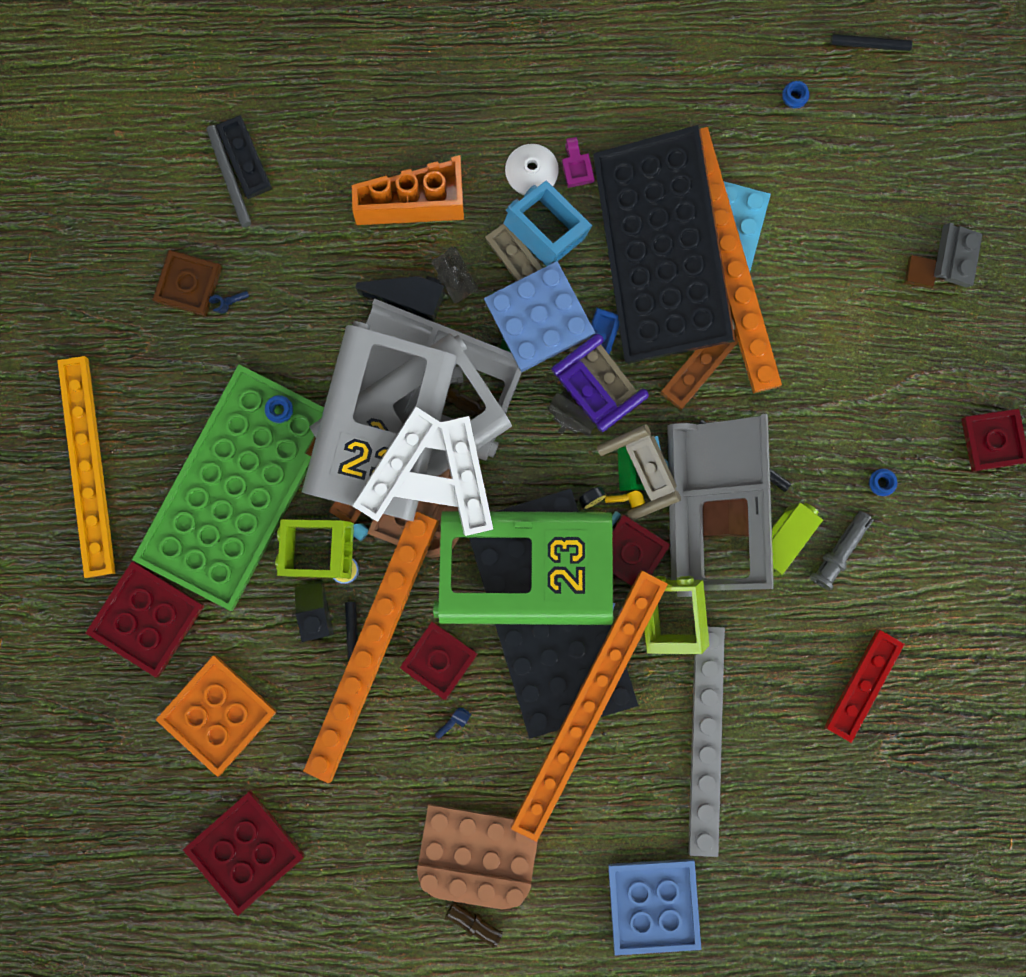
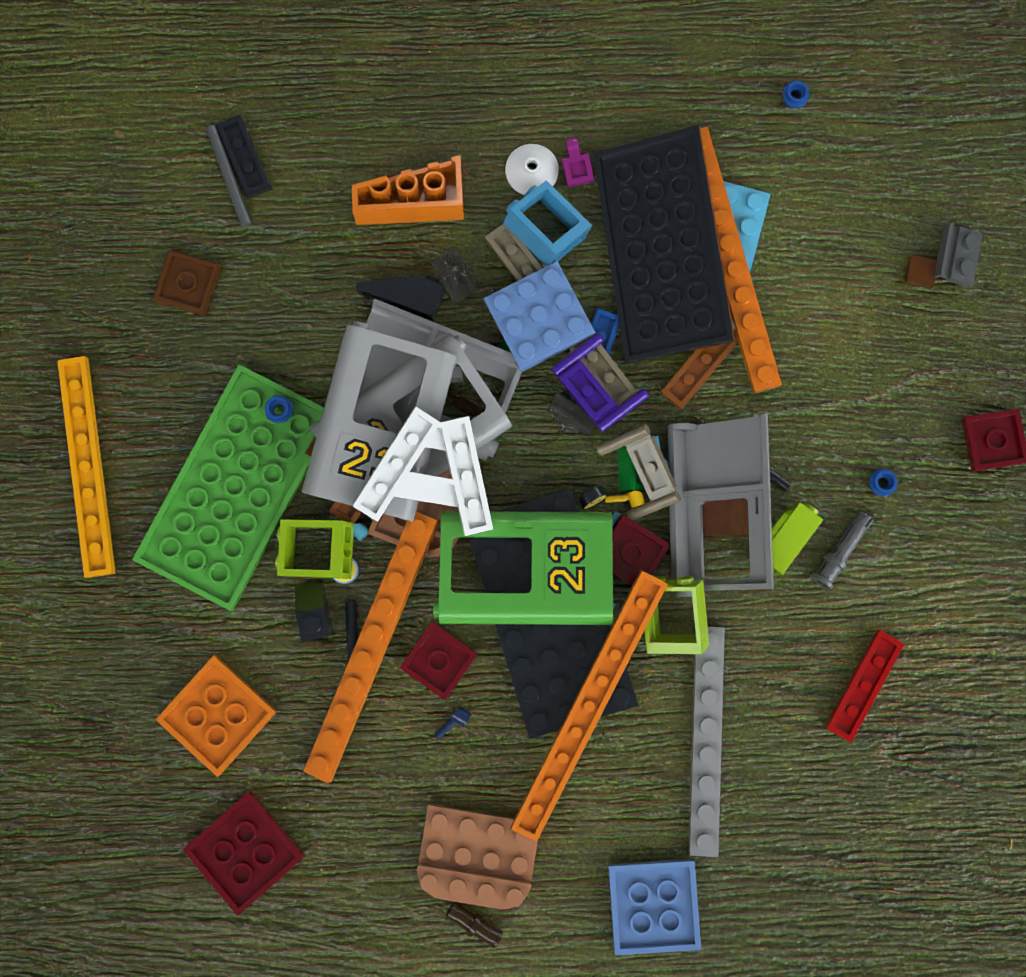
(145, 619): dark red plate -> none
(225, 302): dark blue hand -> none
(871, 42): black bar -> none

